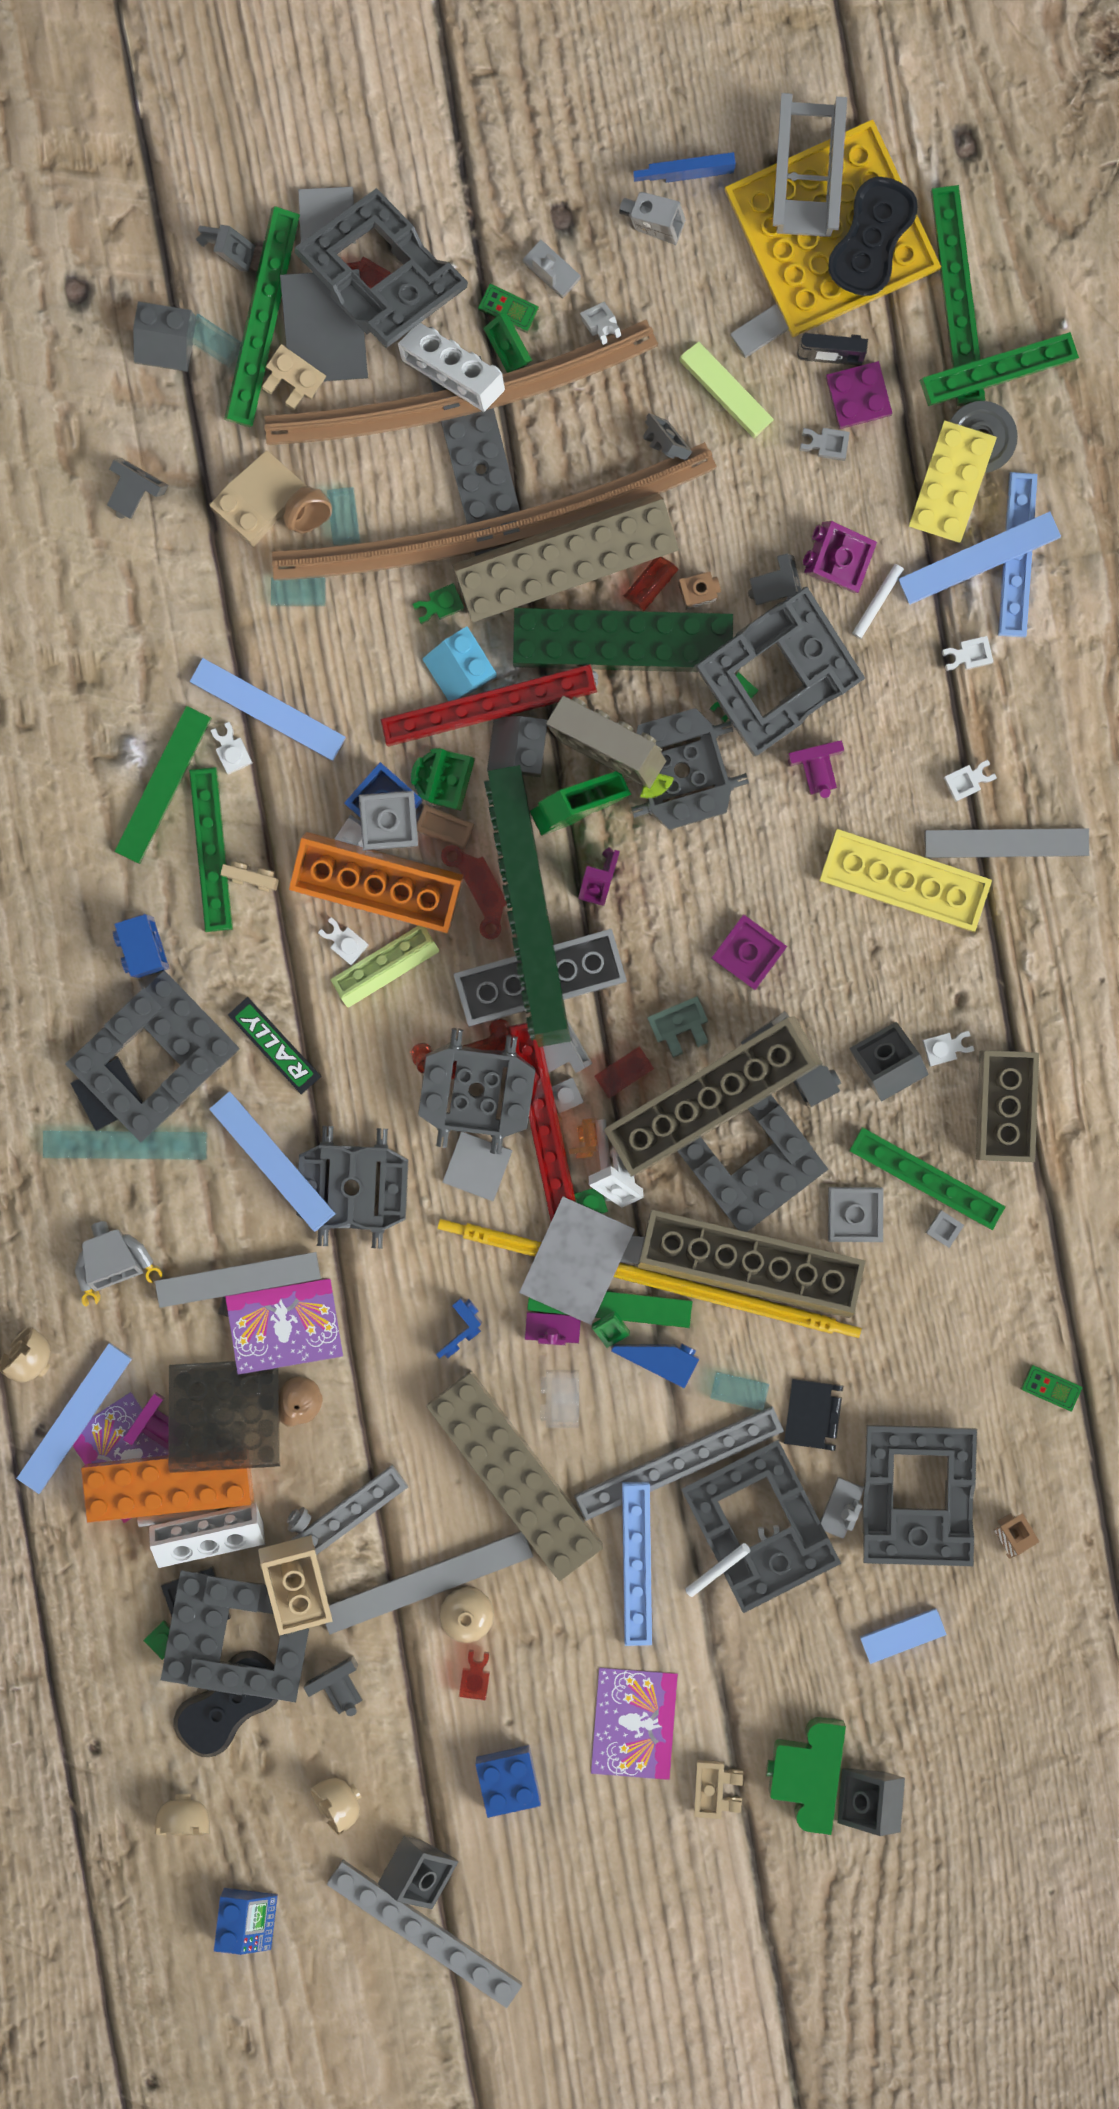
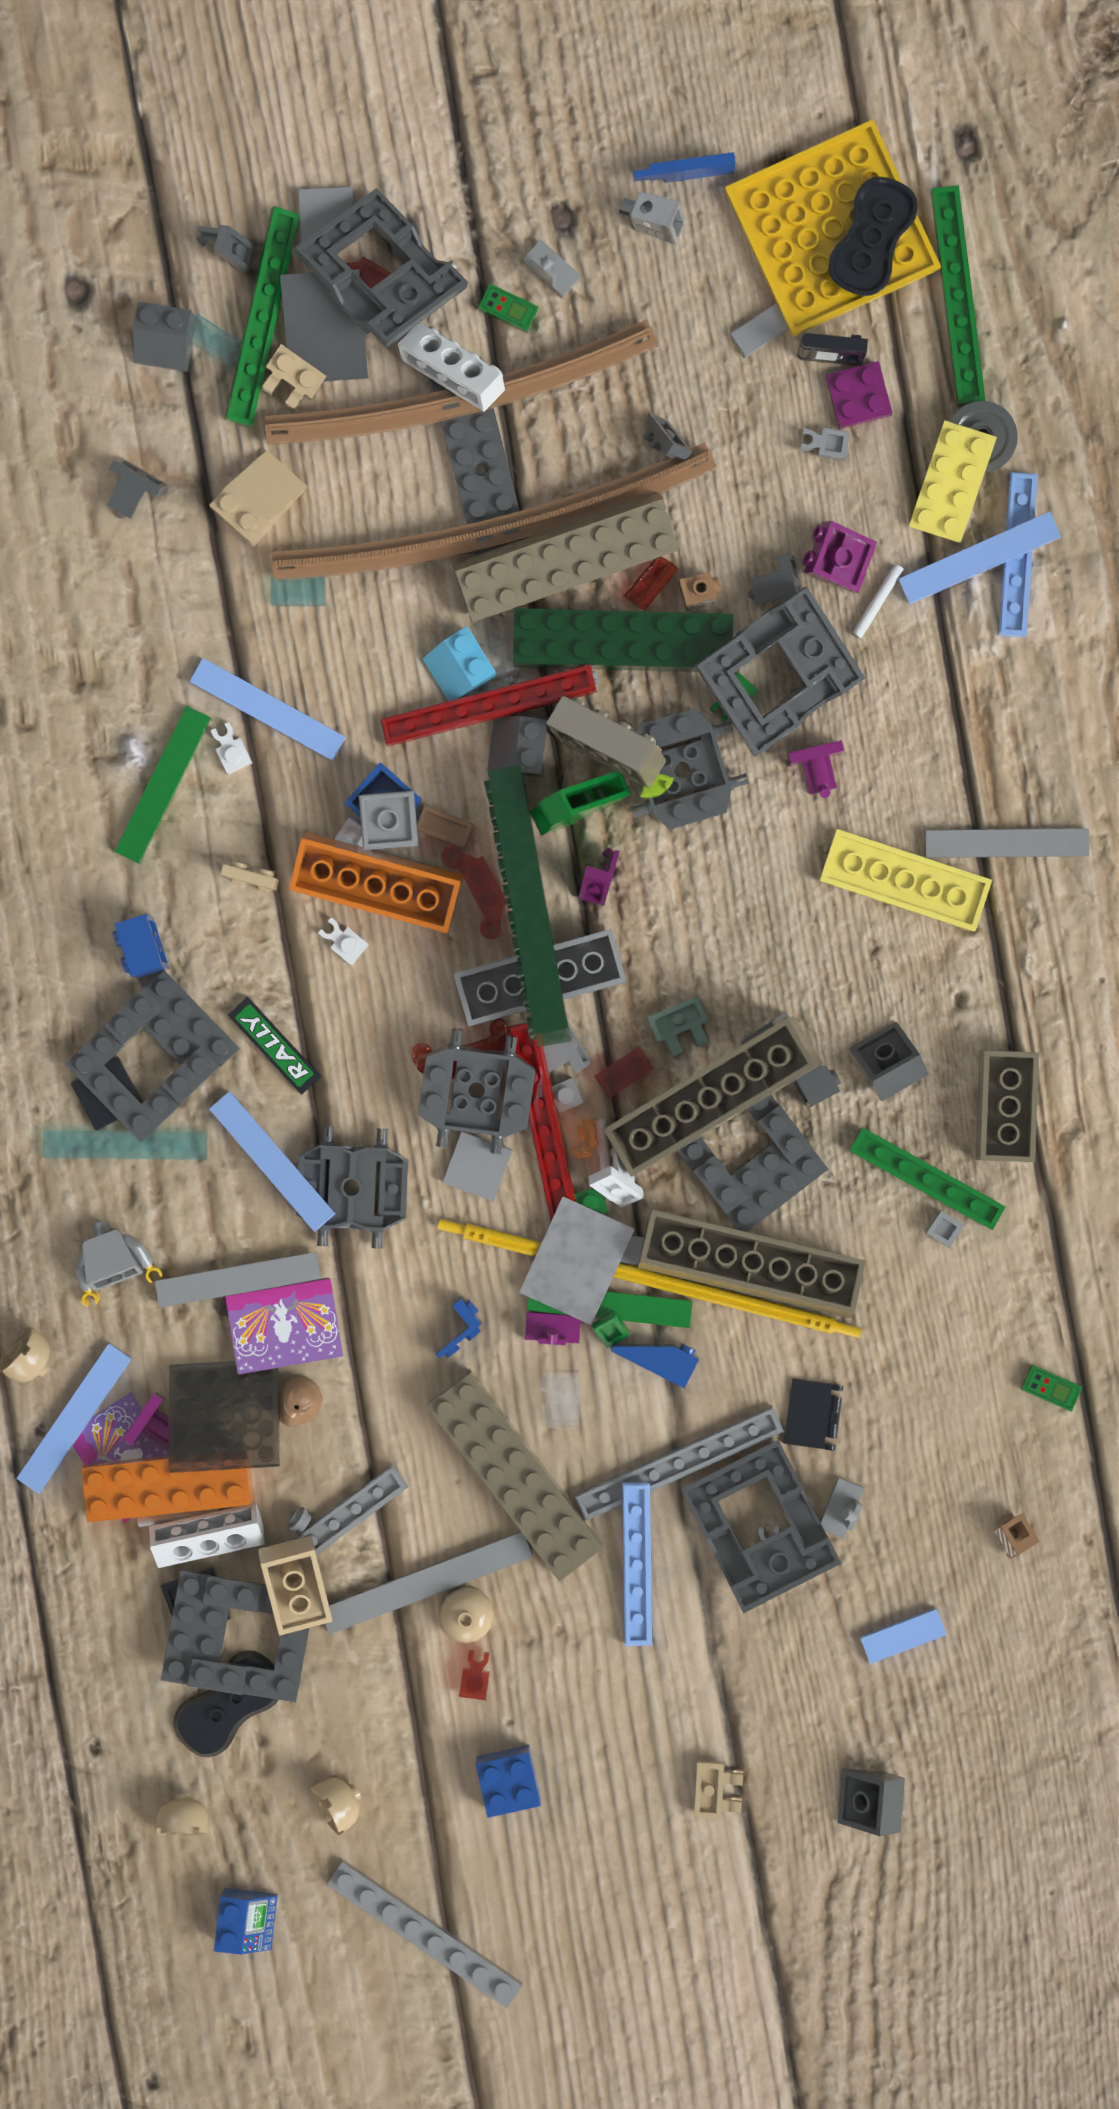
(158, 1639): green plate -> none
(210, 849): green tile -> none
(307, 510): medium nougat hair -> none
(337, 1686): dark grey piece -> none
(344, 516): clear light blue tile -> none
(384, 965): yellowish green slope -> none
(417, 1873): dark grey slope -> none
(442, 777): green slope -> none
(443, 603): green plate -> none
(507, 343): green plate -> none
(600, 321): white plate -> none
(634, 1723): sticker -> none
(717, 1570): white bar -> none
(725, 389): yellowish green slope -> none
(739, 1391): clear light blue tile -> none
(749, 952): magenta plate -> none
(808, 216): light grey piece -> none
(809, 1773): green brick -> none
(855, 1214): light grey tile -> none
(919, 1534): dark grey piece -> none
(943, 1048): white plate -> none
(965, 781): white plate -> none
(972, 653): white plate -> none
(999, 369): green plate -> none

